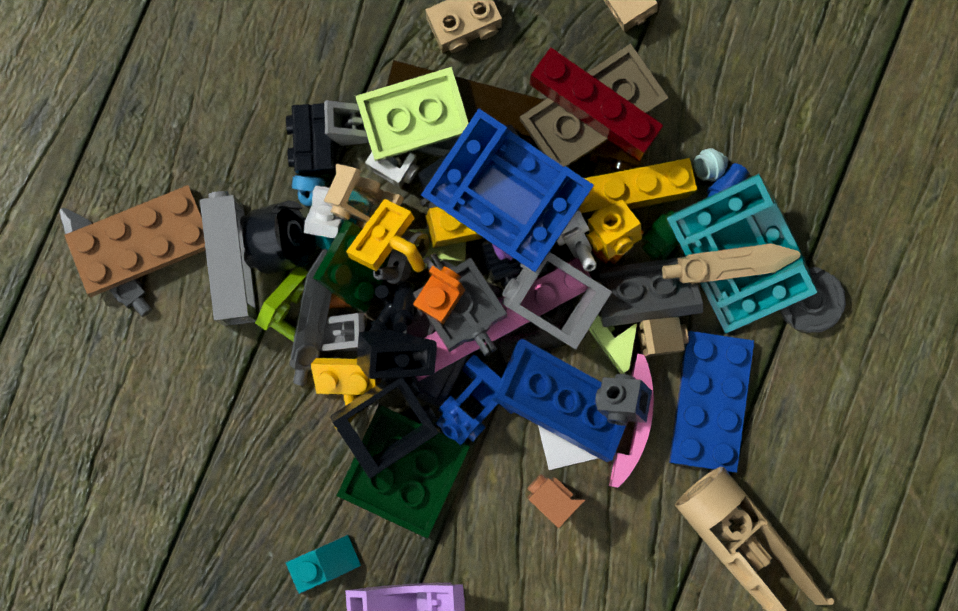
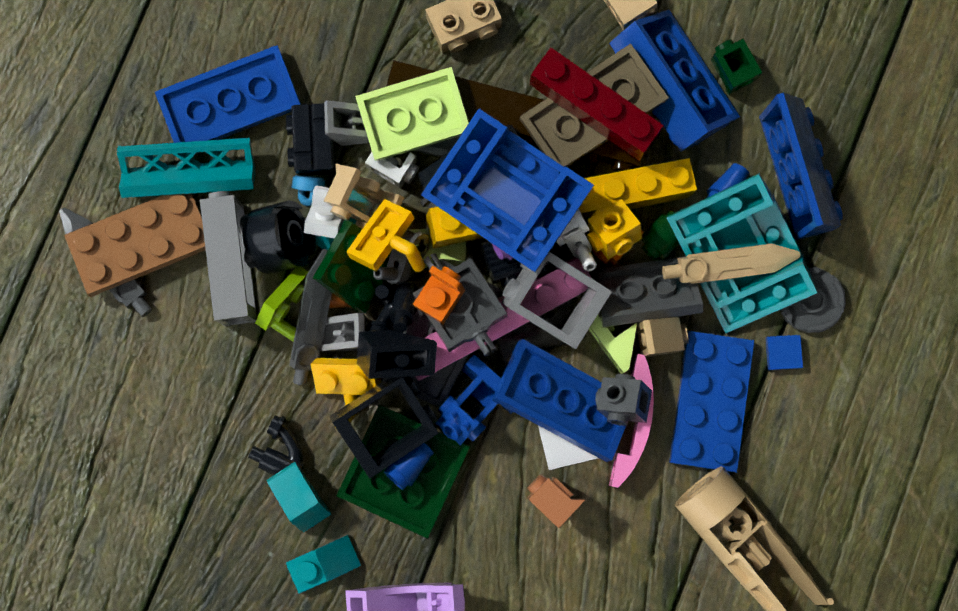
(188, 174): none -> teal fence
(229, 98): none -> blue plate
(272, 460): none -> black plant
(298, 497): none -> teal slope
(407, 468): none -> blue cone
(695, 100): none -> blue slope
(710, 164): light aqua plate -> none
(739, 53): none -> dark green brick
(784, 352): none -> blue tile
(800, 167): none -> blue slope

